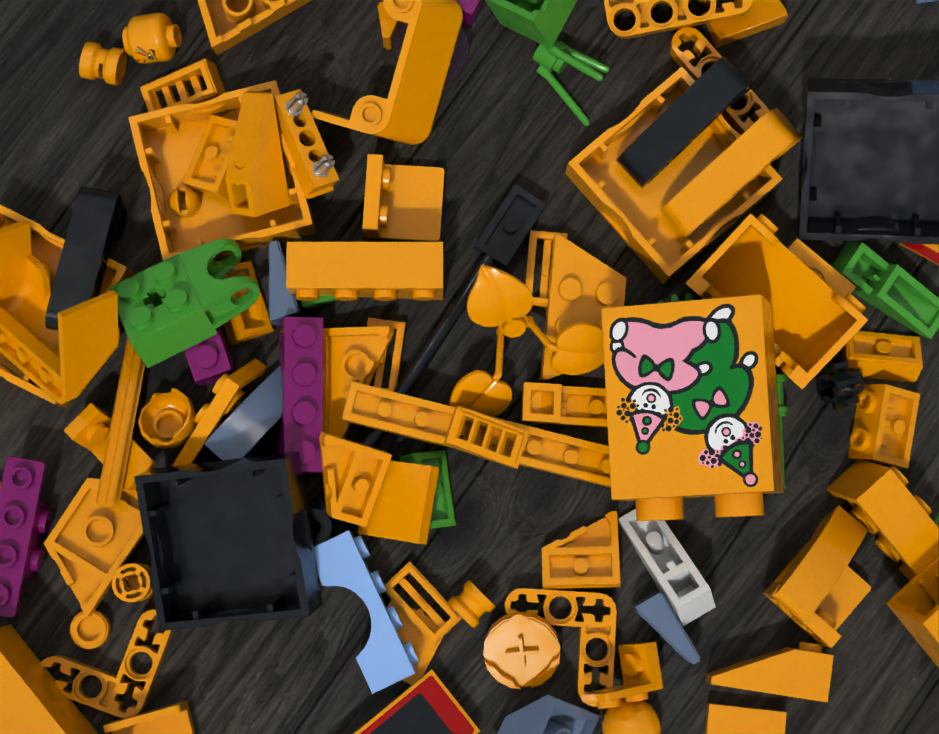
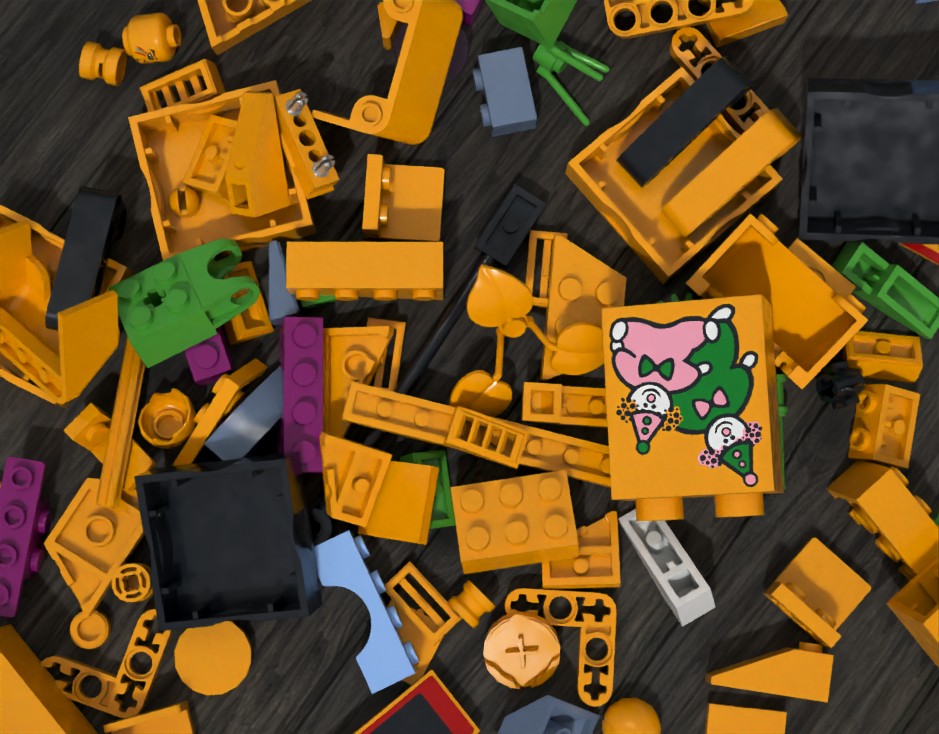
(213, 657): none -> light orange tile
(505, 91): none -> sand blue brick
(515, 522): none -> light orange brick
(640, 675): light orange bracket -> none
(661, 617): sand blue slope -> none
(821, 562): light orange slope -> none

